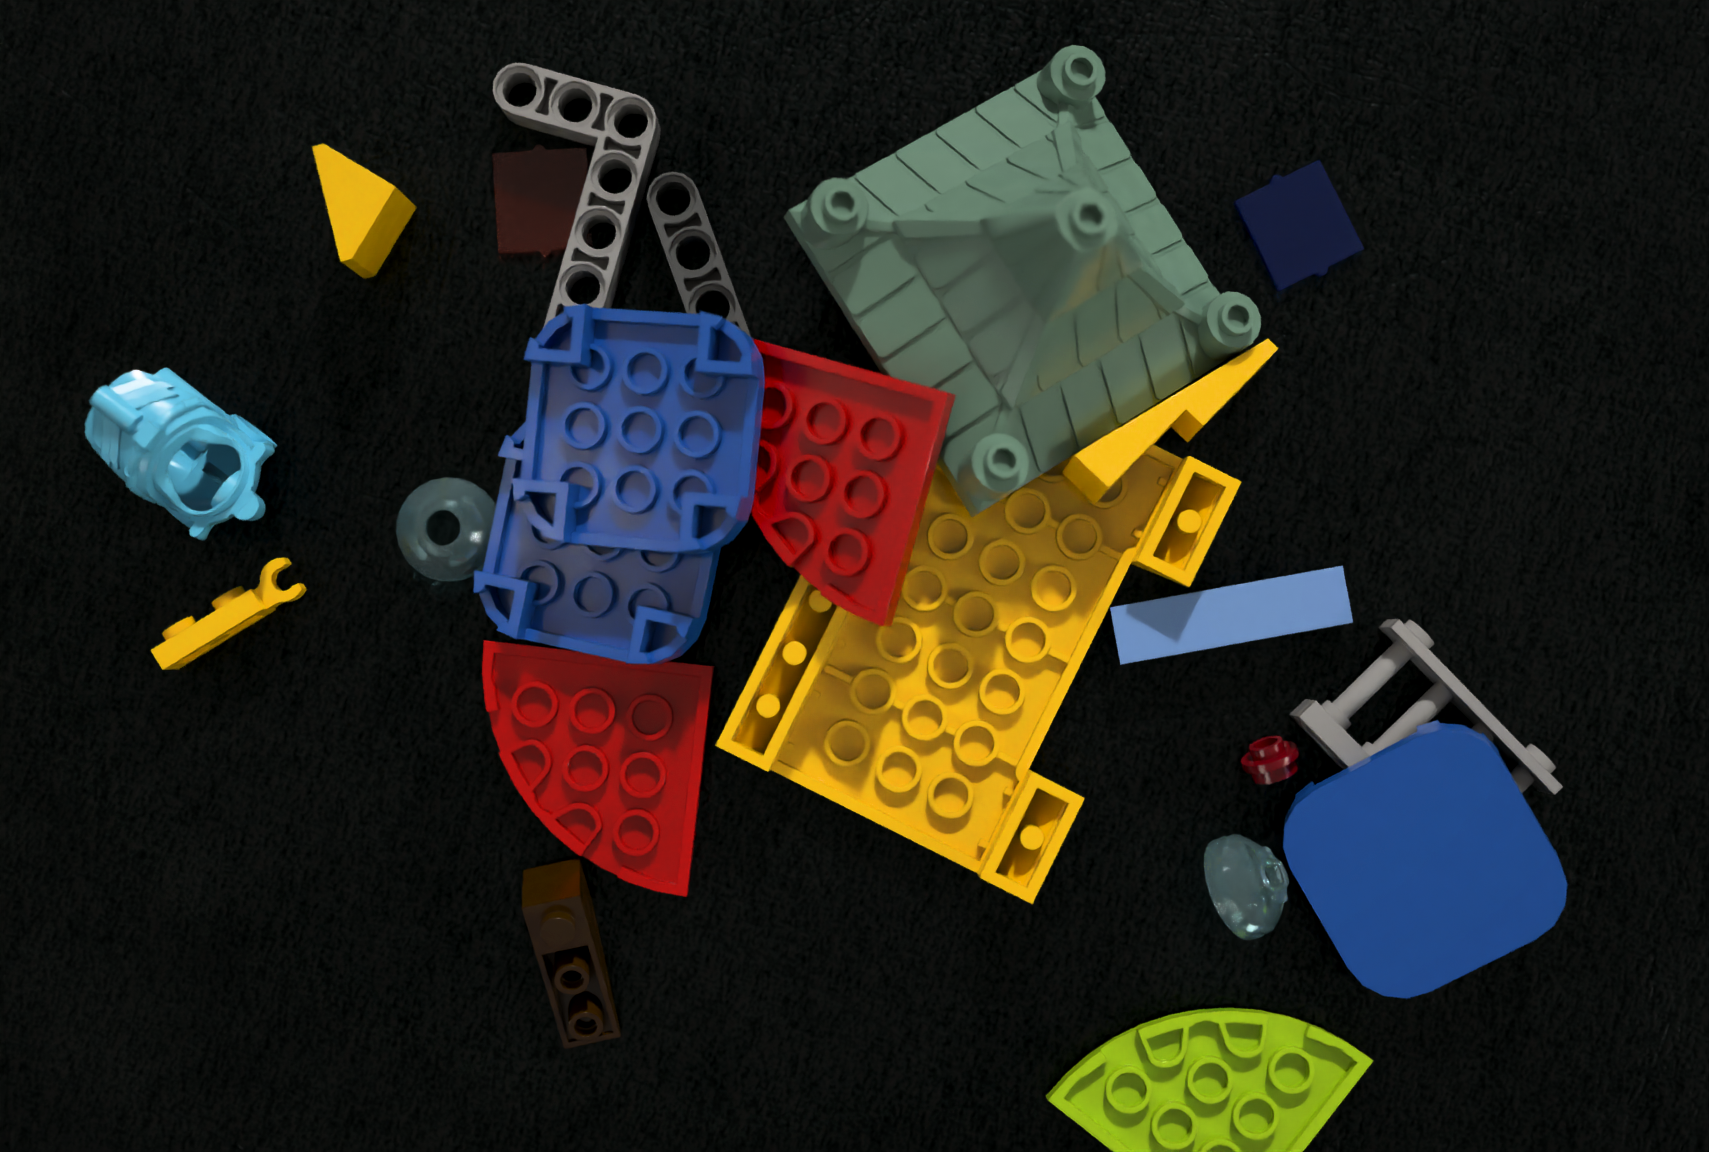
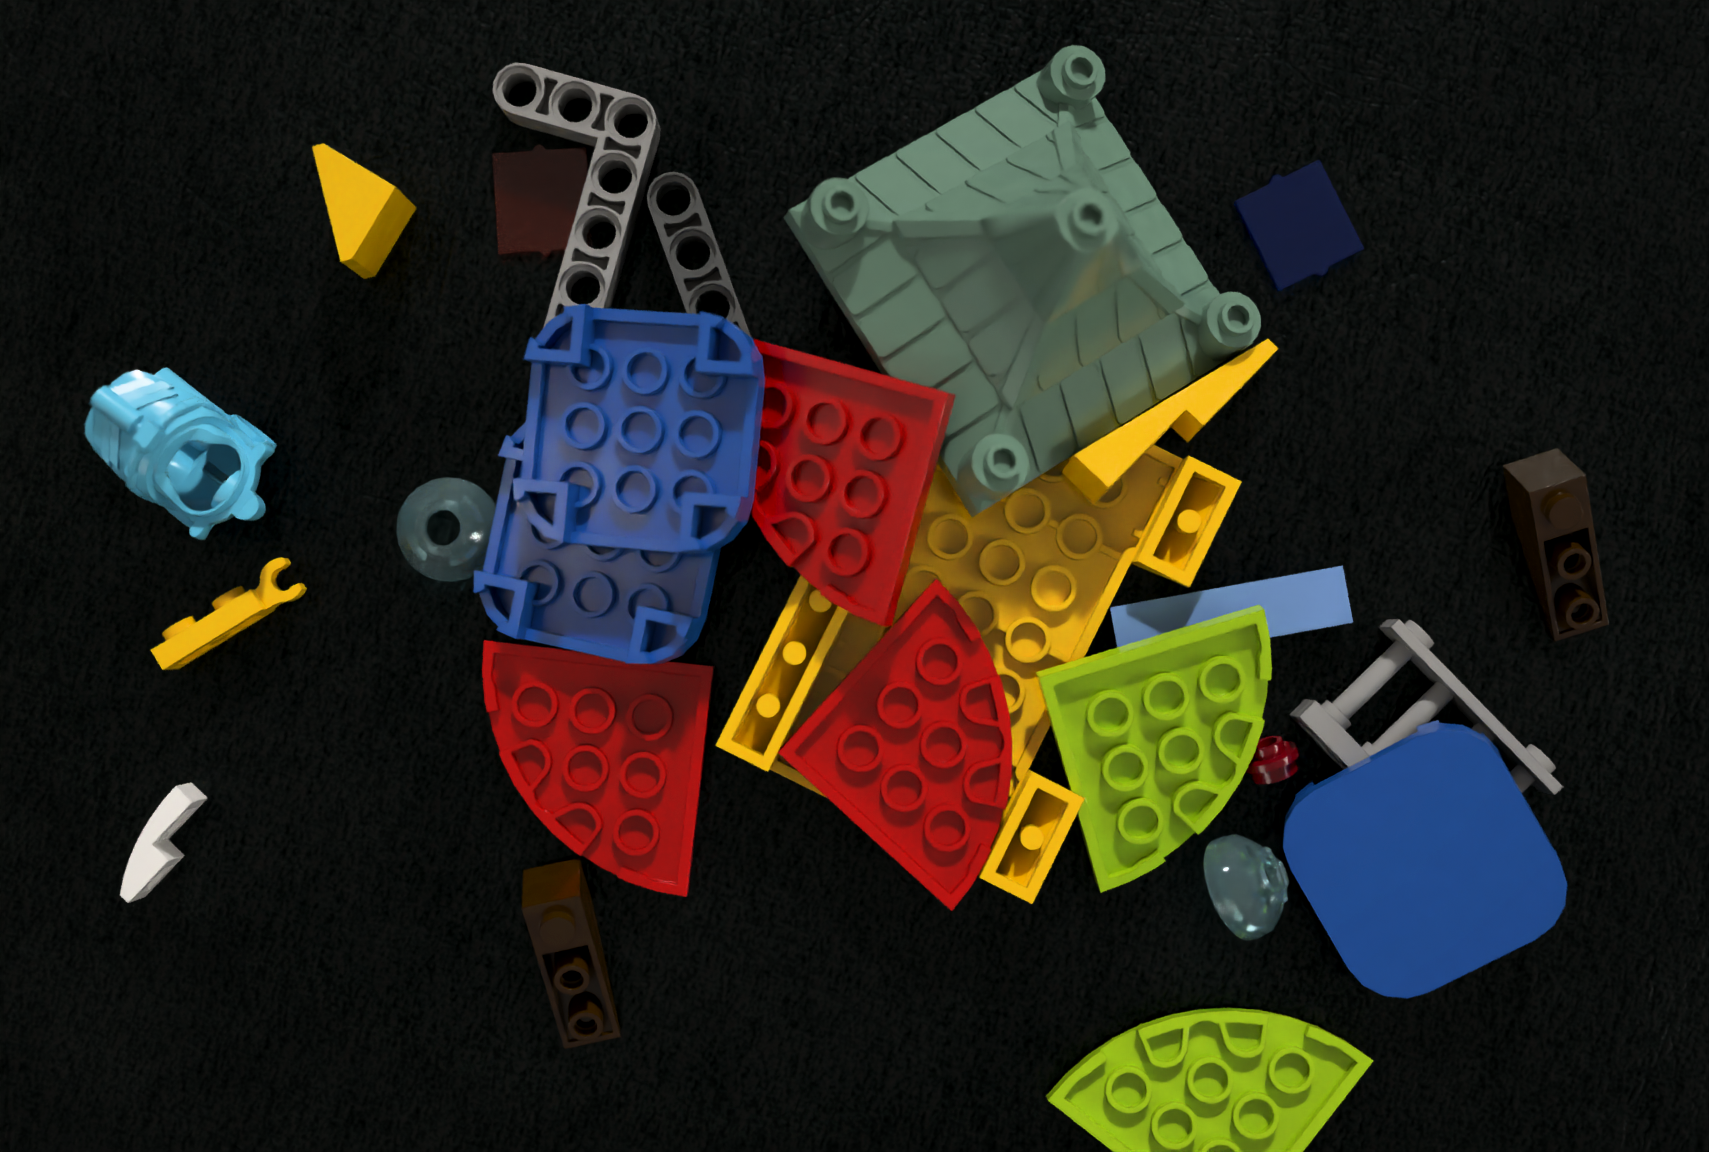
(153, 851): none -> white slope
(917, 745): none -> red plate
(1158, 736): none -> lime plate
(1558, 541): none -> dark brown slope

